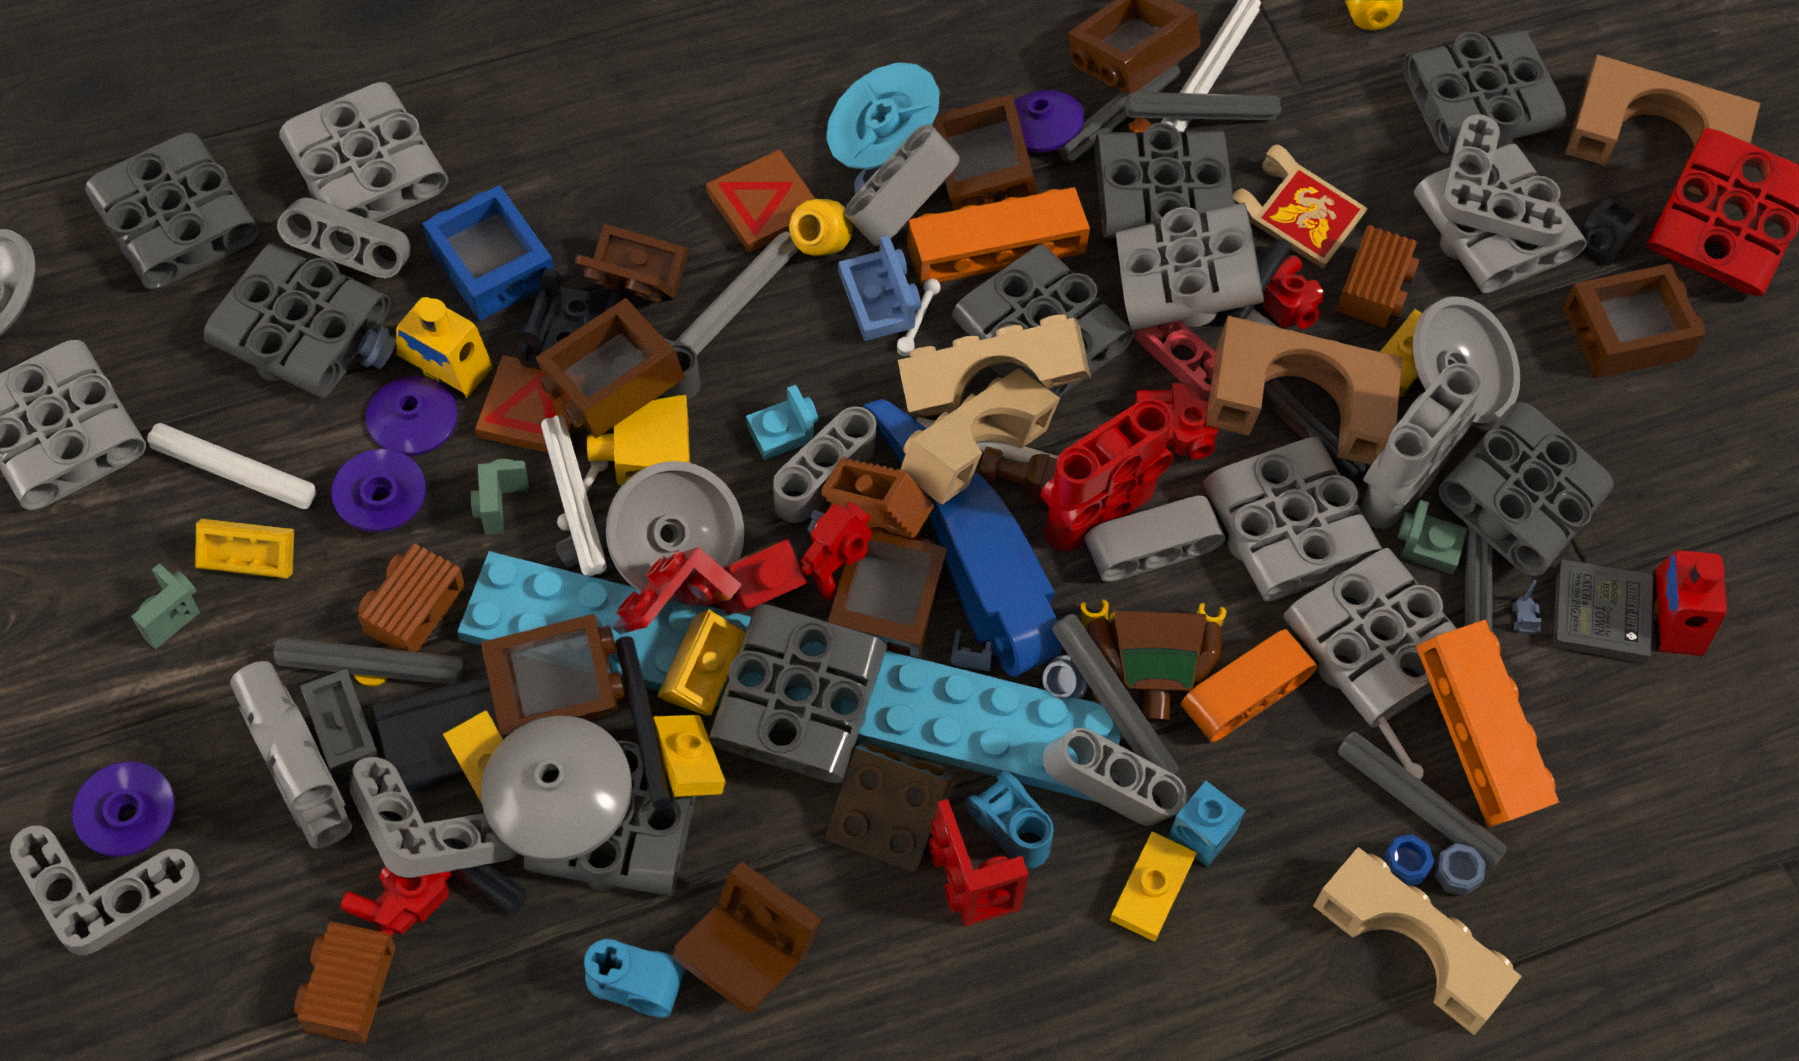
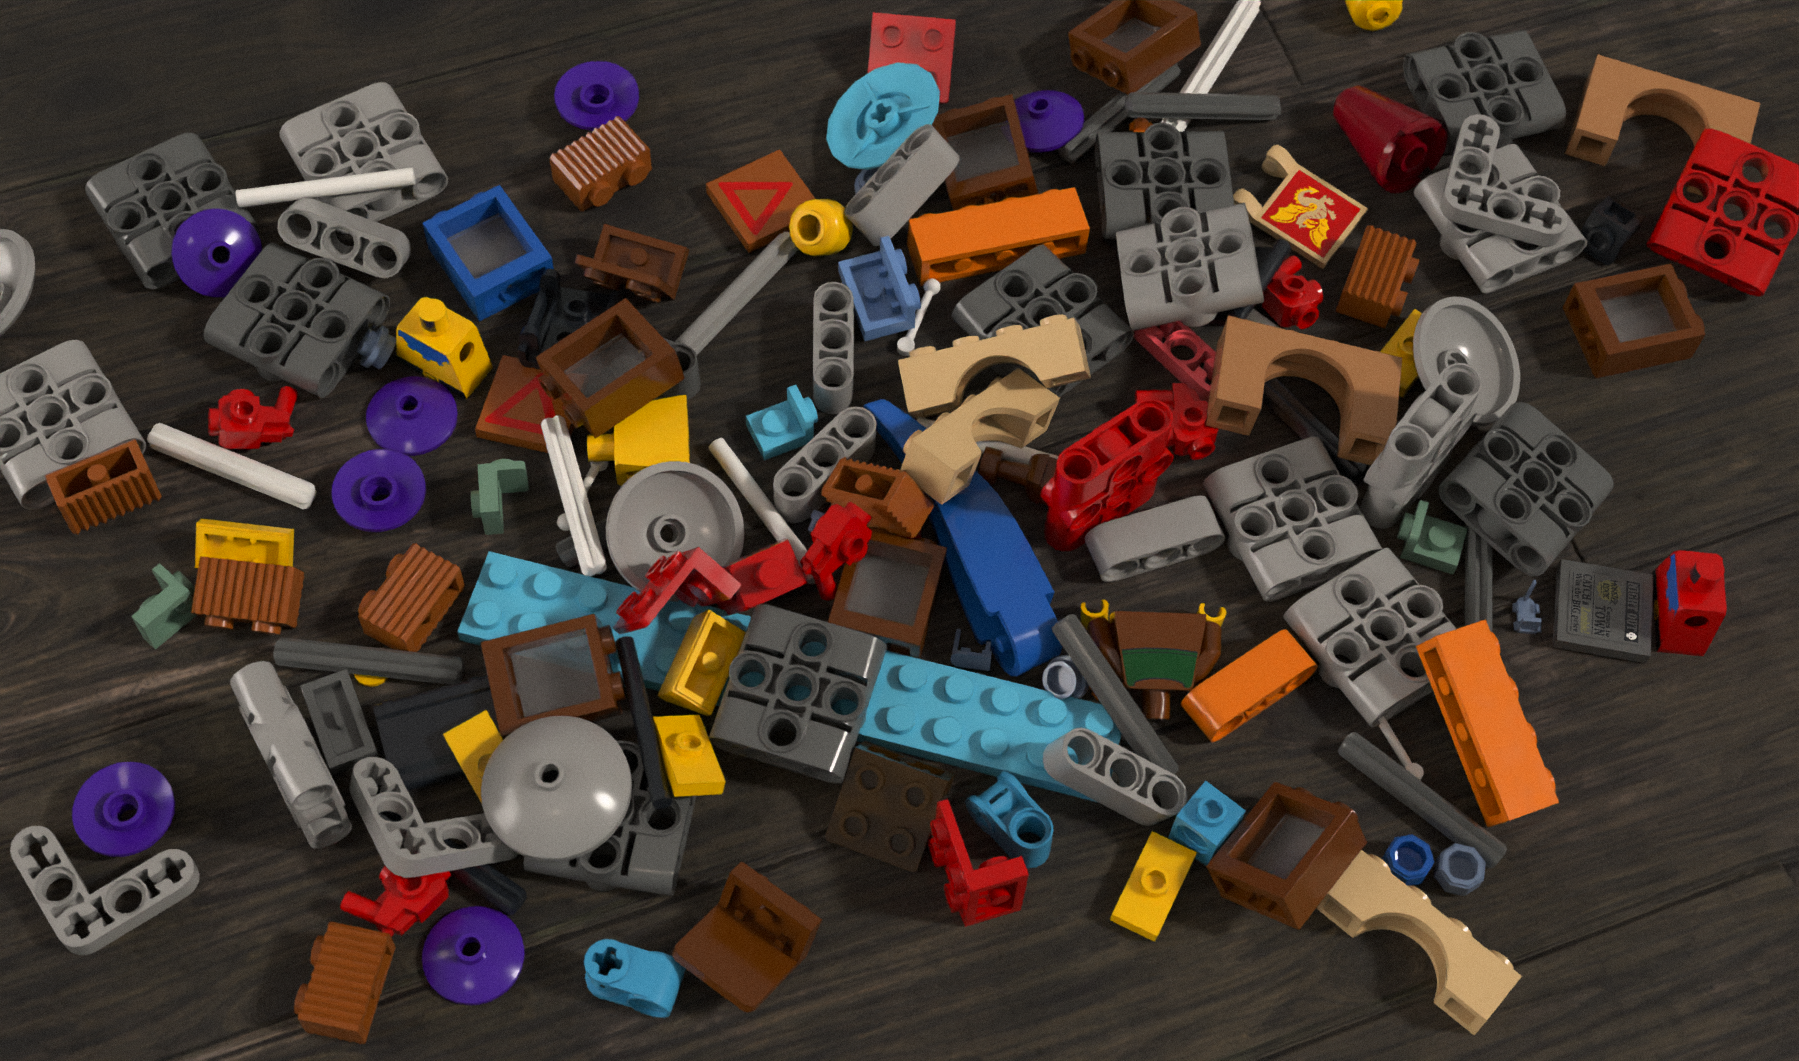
(103, 486): none -> dark orange brick
(200, 236): none -> dark purple dish
(245, 423): none -> red piece
(248, 594): none -> dark orange brick
(325, 187): none -> white bar
(476, 977): none -> dark purple dish
(596, 83): none -> dark purple dish
(601, 164): none -> dark orange brick
(757, 498): none -> white bar
(836, 330): none -> light grey beam
(914, 41): none -> red bracket
(1287, 854): none -> reddish brown window
(1390, 137): none -> dark red cone

